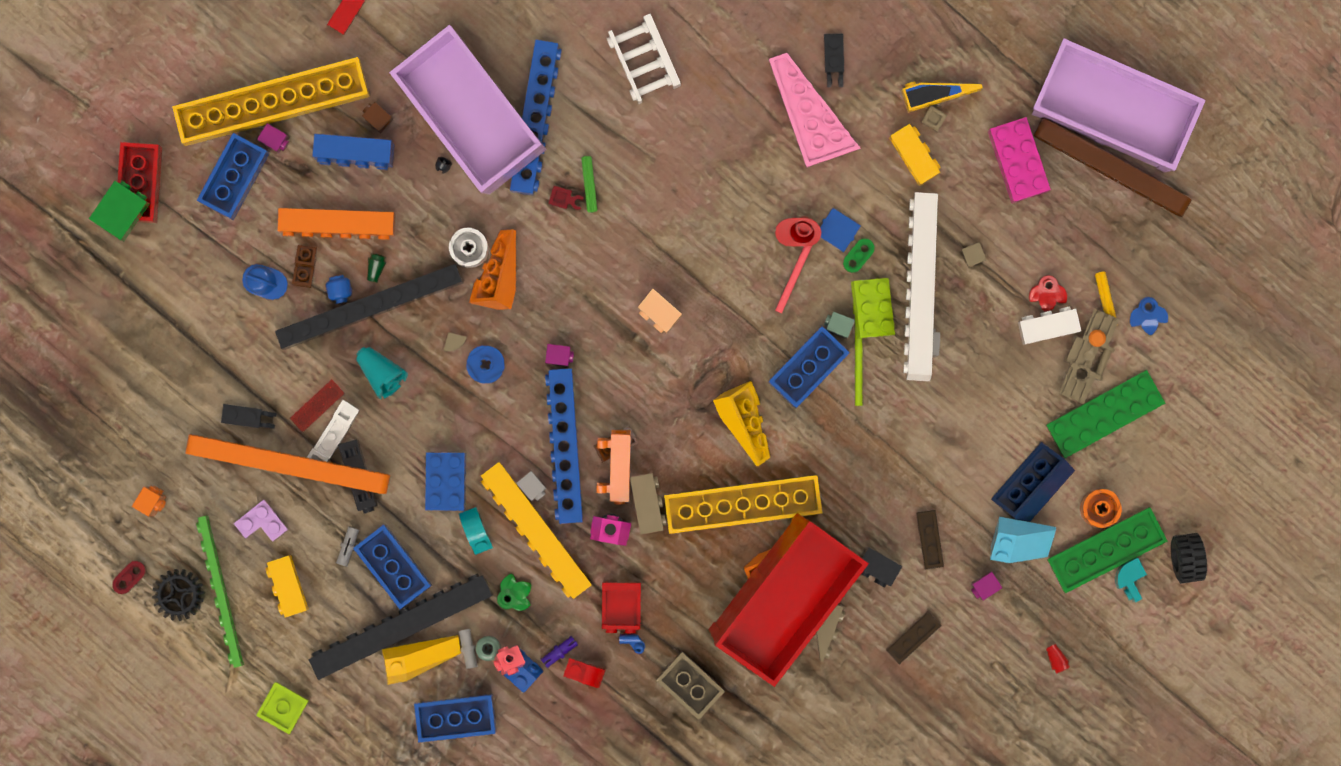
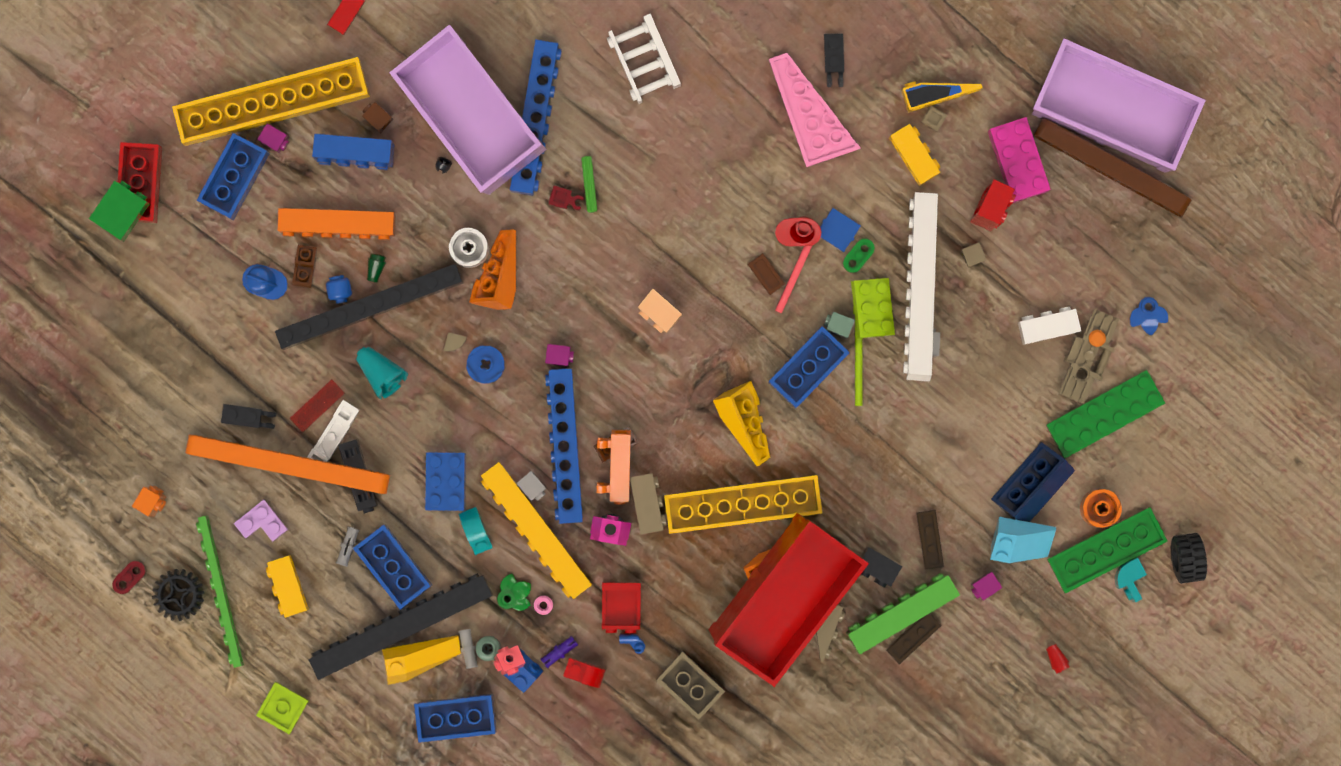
(538, 609): none -> bright pink plate
(766, 274): none -> reddish brown tile
(903, 613): none -> bright green brick
(991, 208): none -> red brick
(1048, 296): plate -> none
(1105, 294): yellow axle -> none

